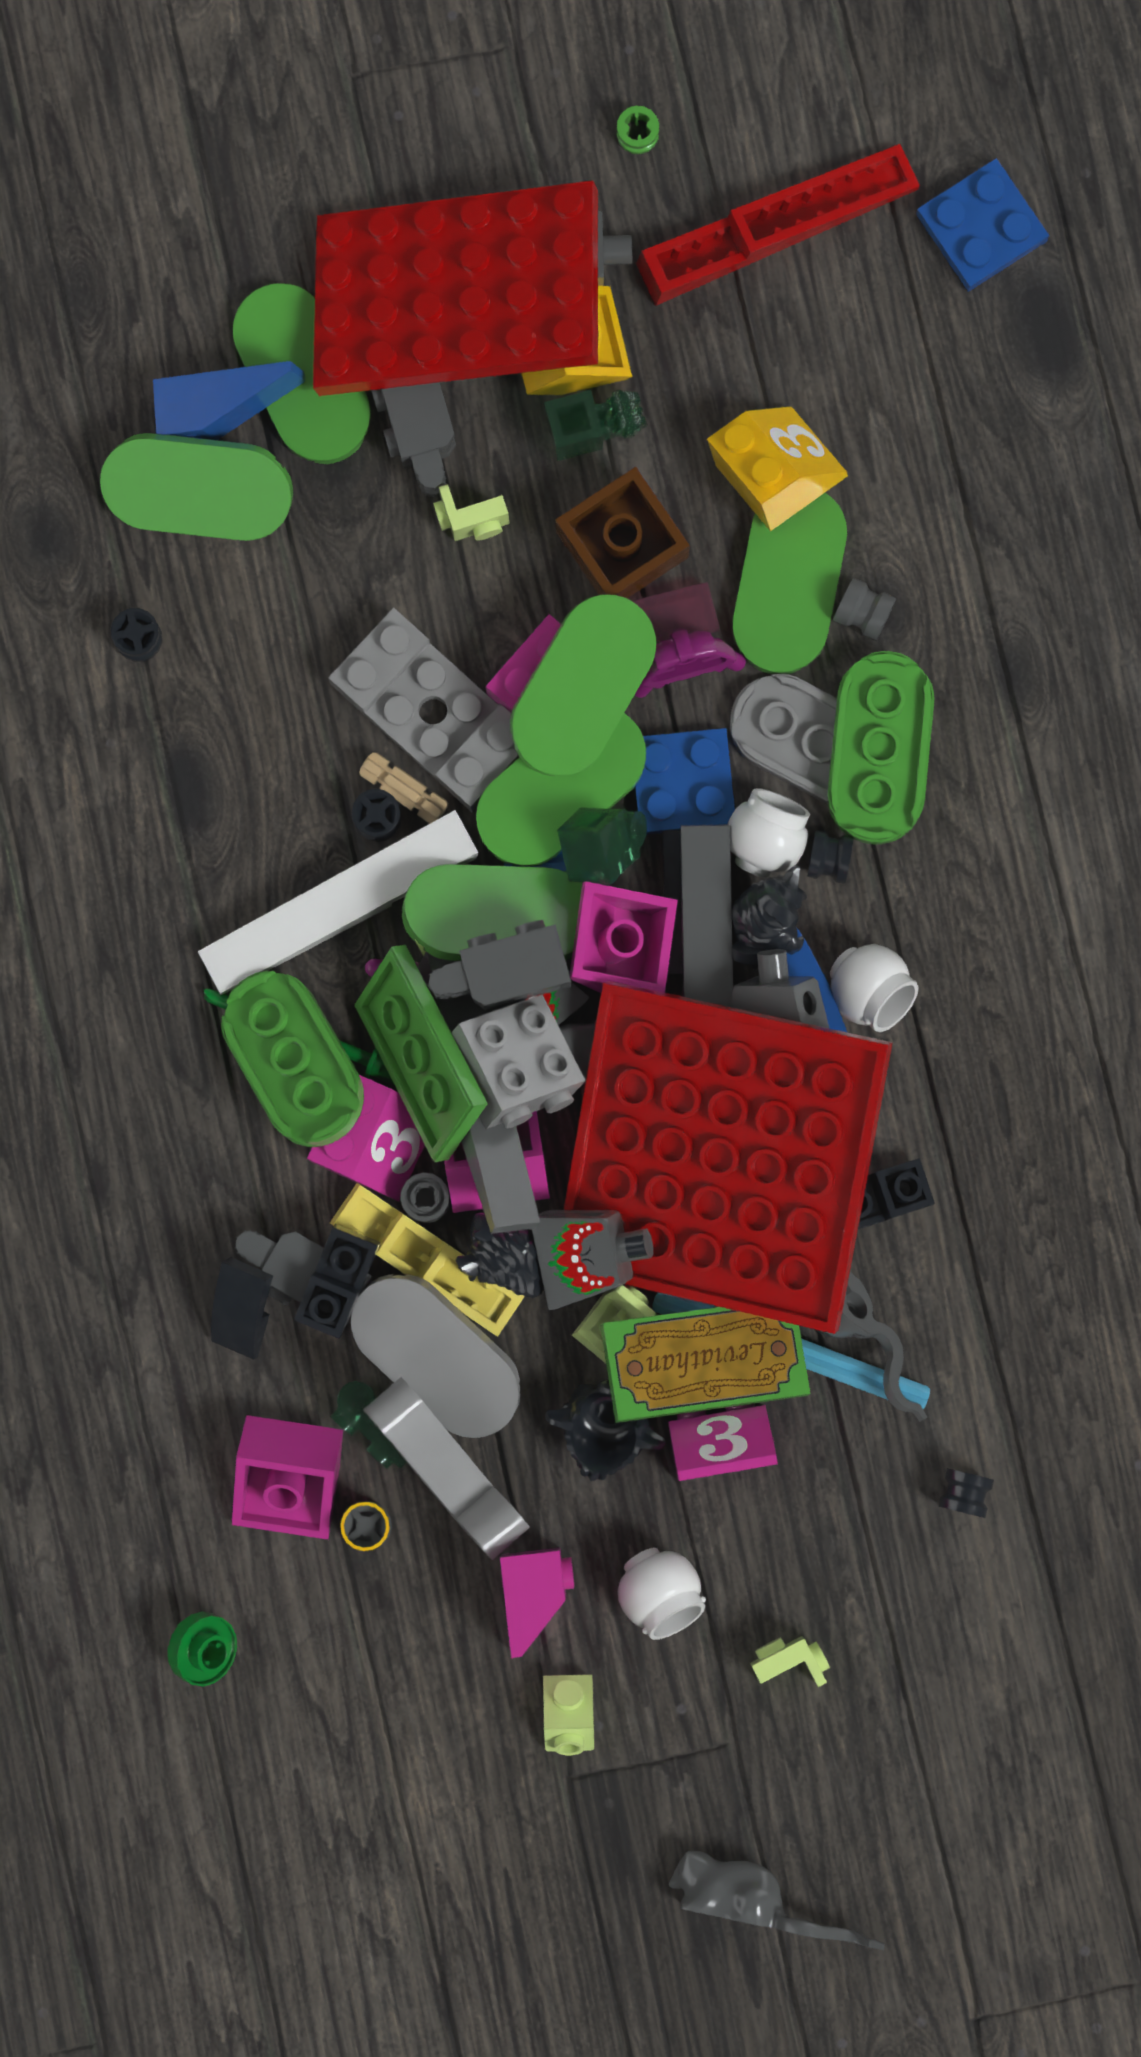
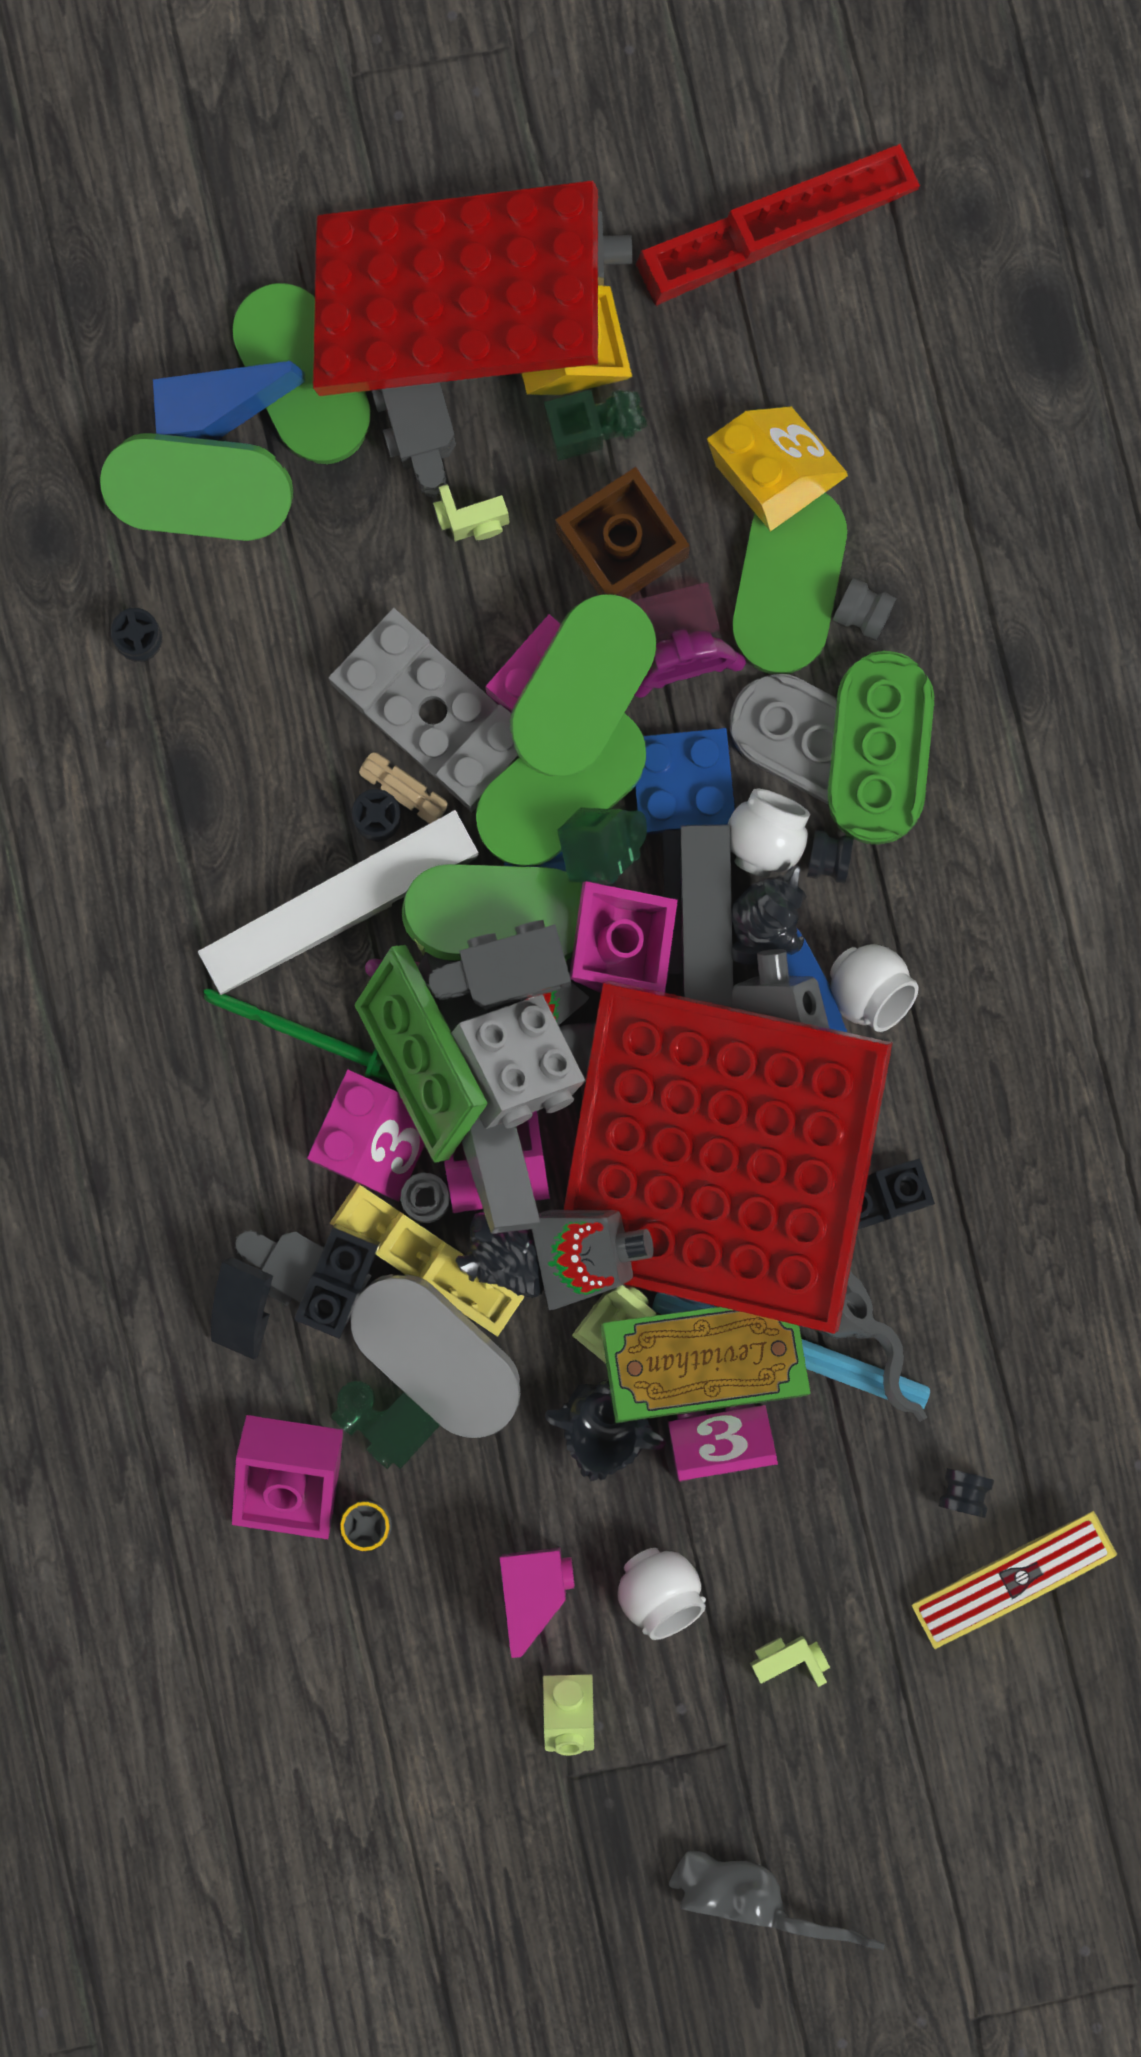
(202, 1648): green plate -> none
(292, 1059): bright green tile -> none
(446, 1468): light grey beam -> none
(623, 130): bright green bush -> none
(982, 224): blue plate -> none
(1014, 1579): none -> slope

